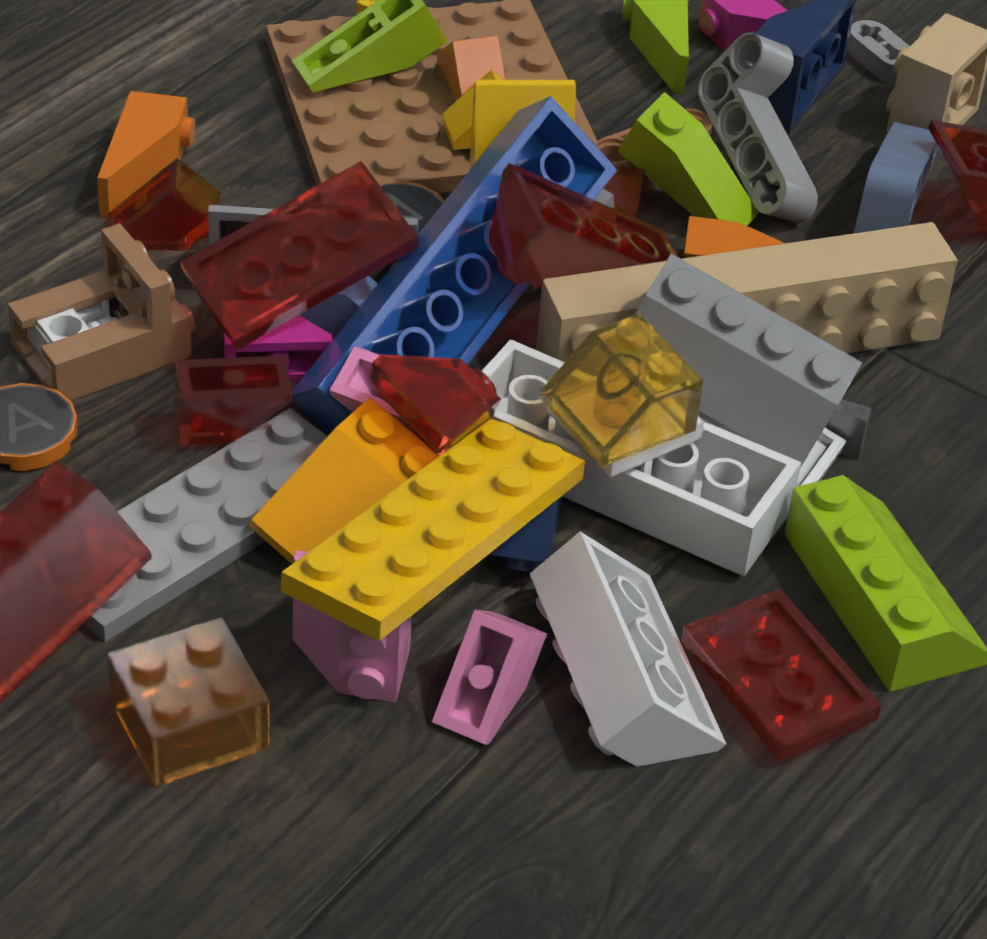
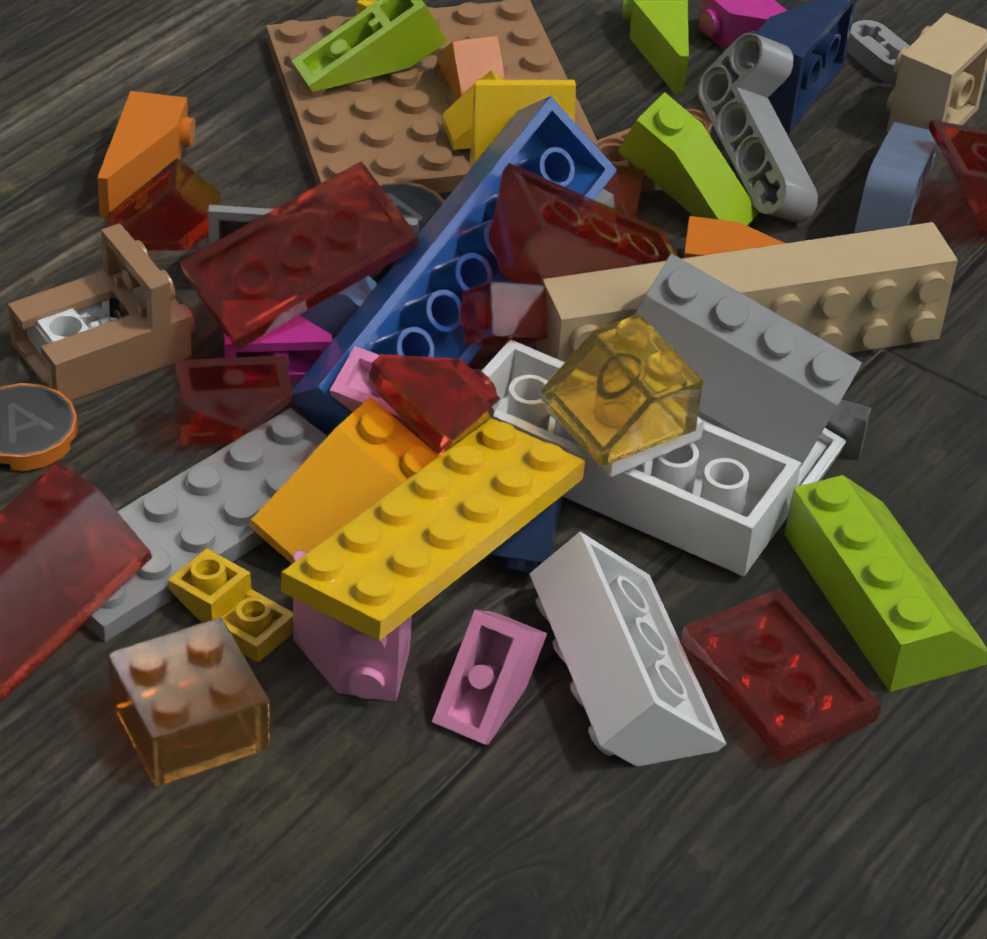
(220, 588): none -> yellow slope
(504, 312): none -> clear red brick

